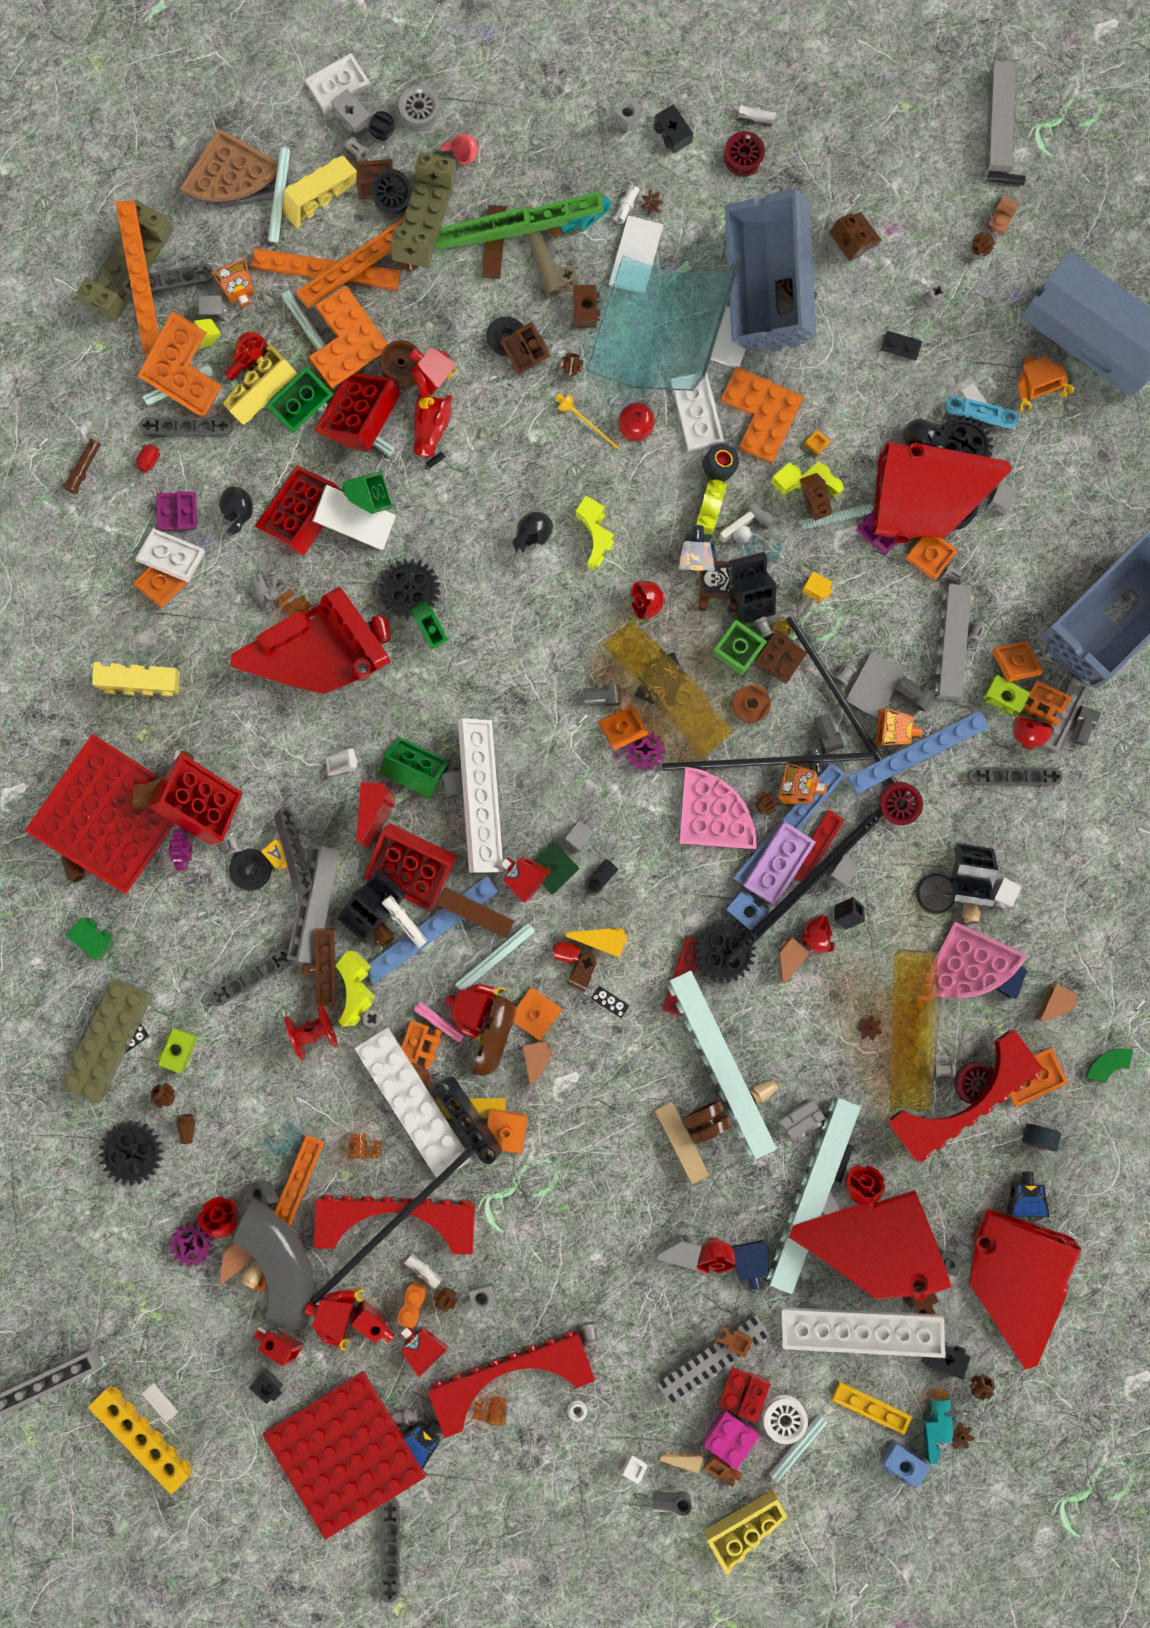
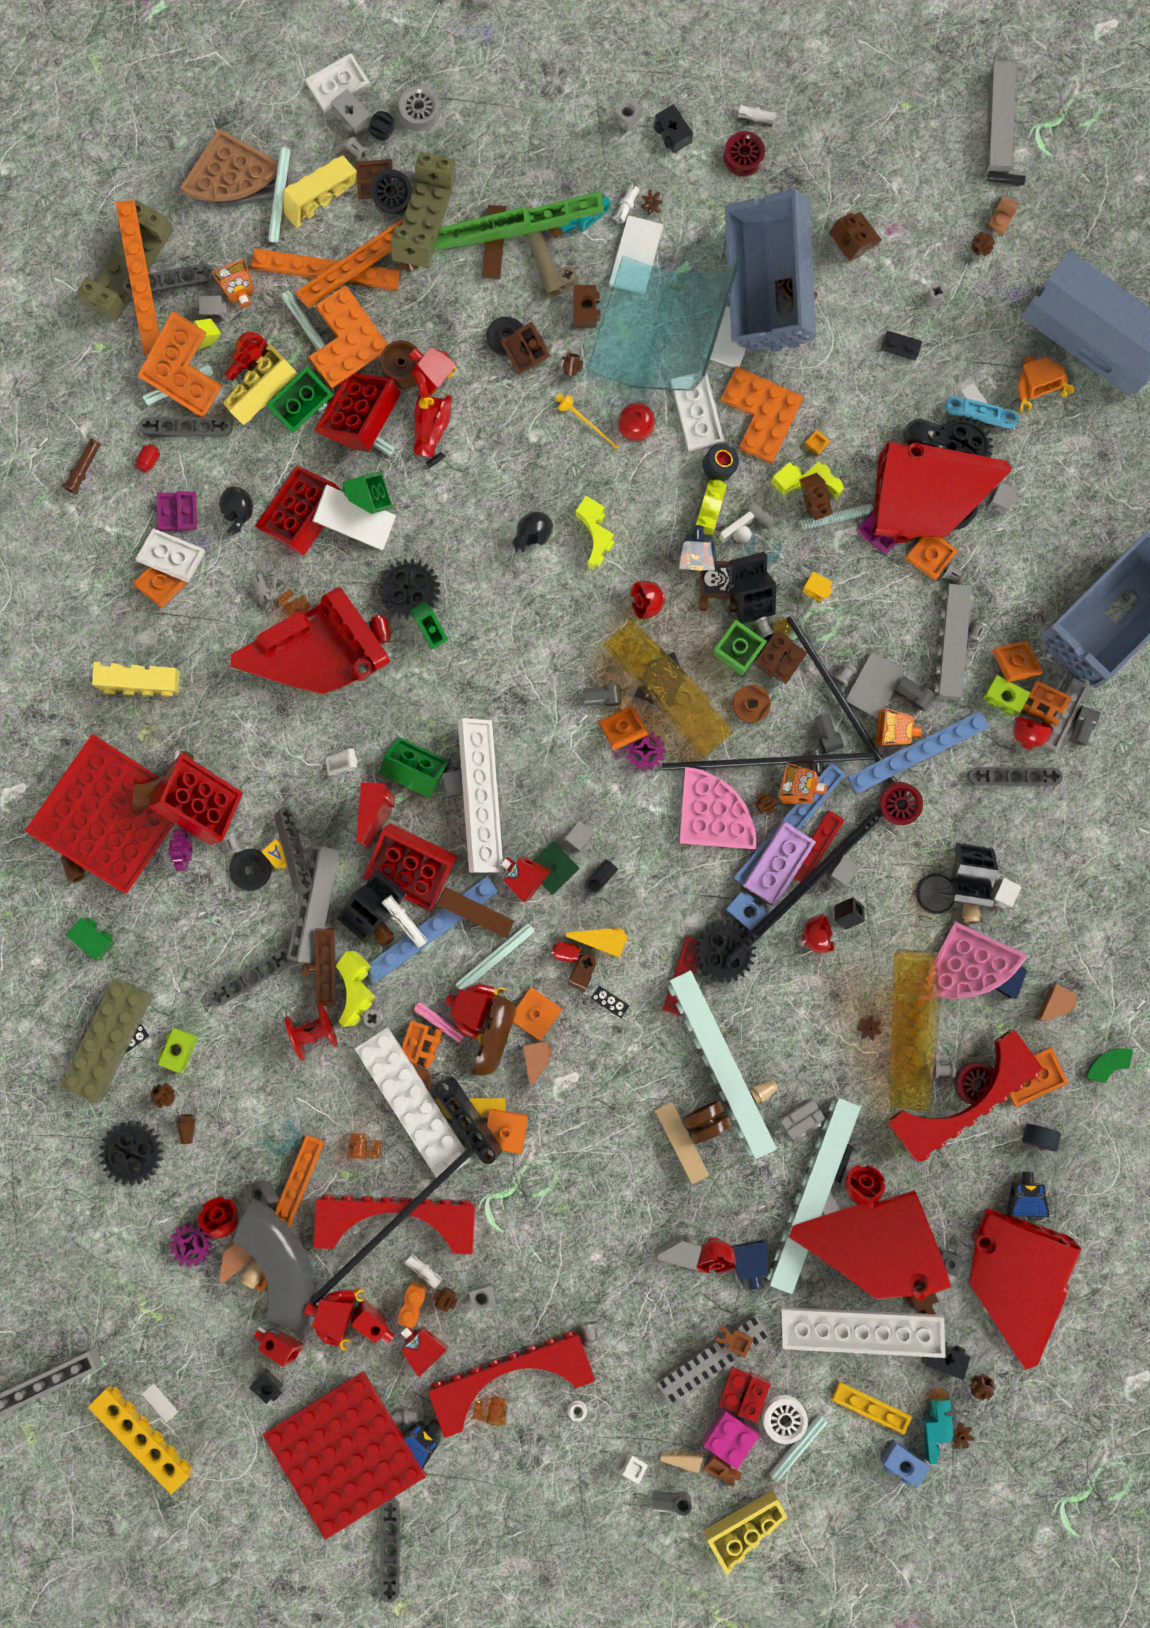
(463, 148): coral hat -> none
(790, 958): nougat slope -> none

